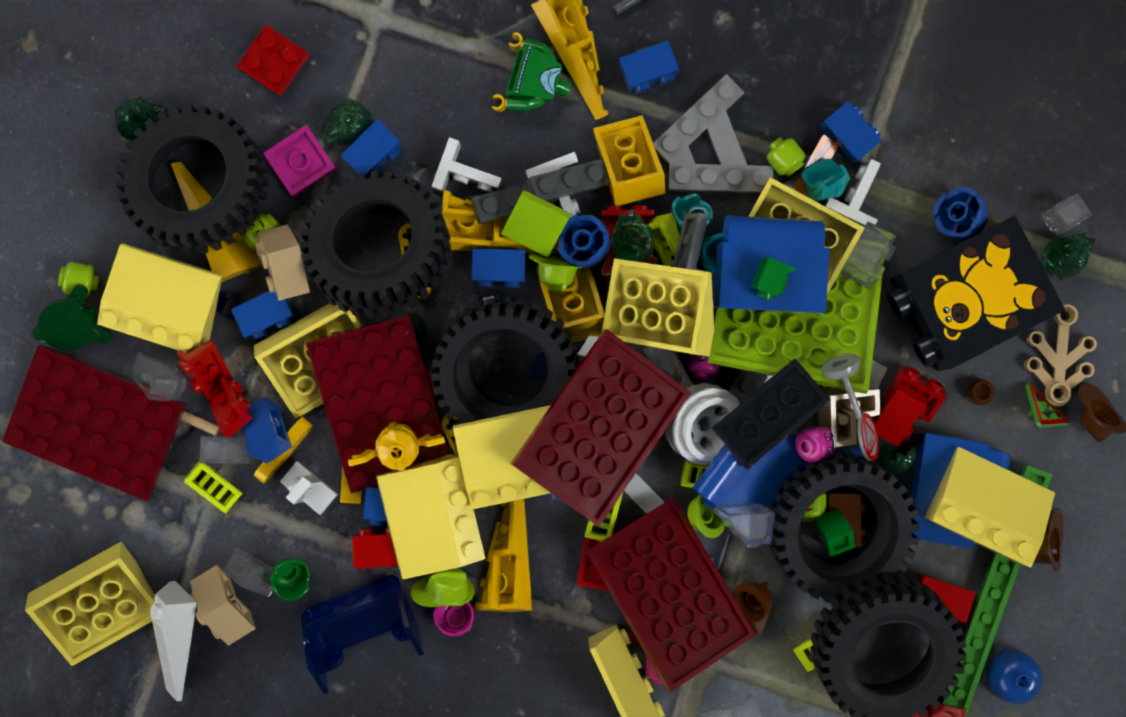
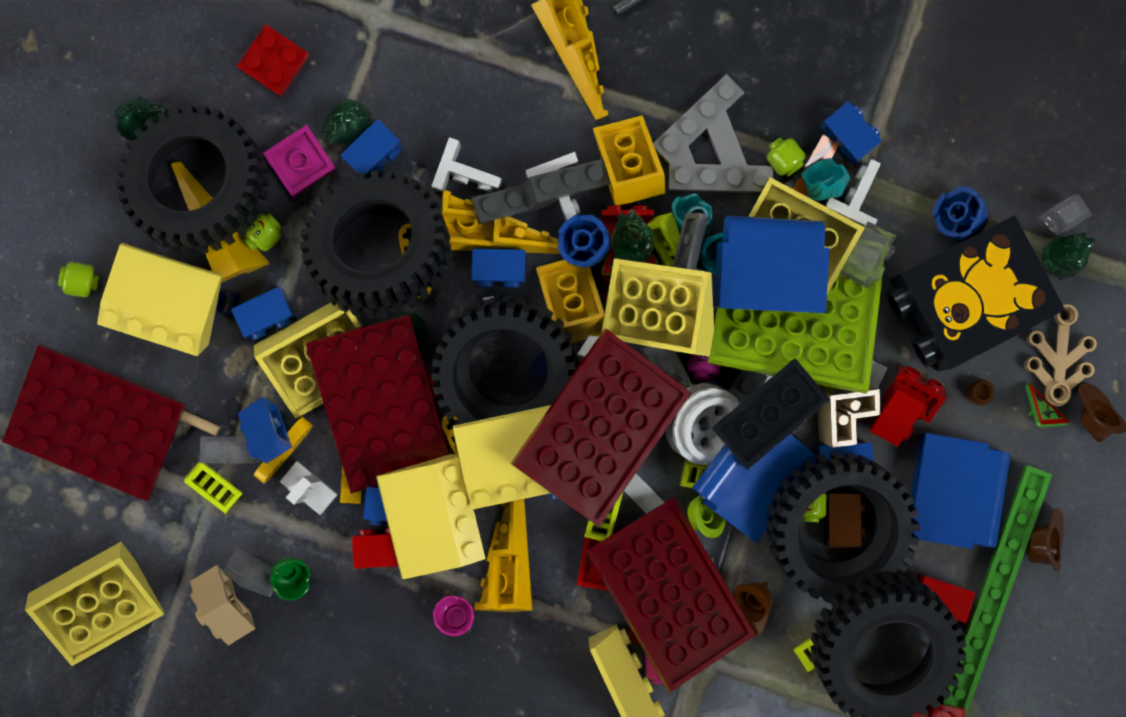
(69, 324): dark green tile -> none
(157, 378): clear slope -> none
(173, 627): white wedge -> none
(204, 368): red bracket -> none
(230, 407): red bracket -> none
(283, 258): tan brick -> none
(353, 619): clear blue windscreen -> none
(399, 437): yellow helmet -> none
(443, 589): lime piece -> none
(533, 77): green torso -> none
(535, 223): lime tile -> none
(554, 271): lime piece -> none
(649, 67): blue brick -> none
(748, 523): clear slope -> none
(771, 278): green window -> none
(817, 442): dark pink head -> none
(834, 532): green panel -> none
(841, 368): light grey piece -> none
(897, 461): clear green hair -> none
(992, 507): light yellow slope -> none
(1014, 676): blue cylinder -> none

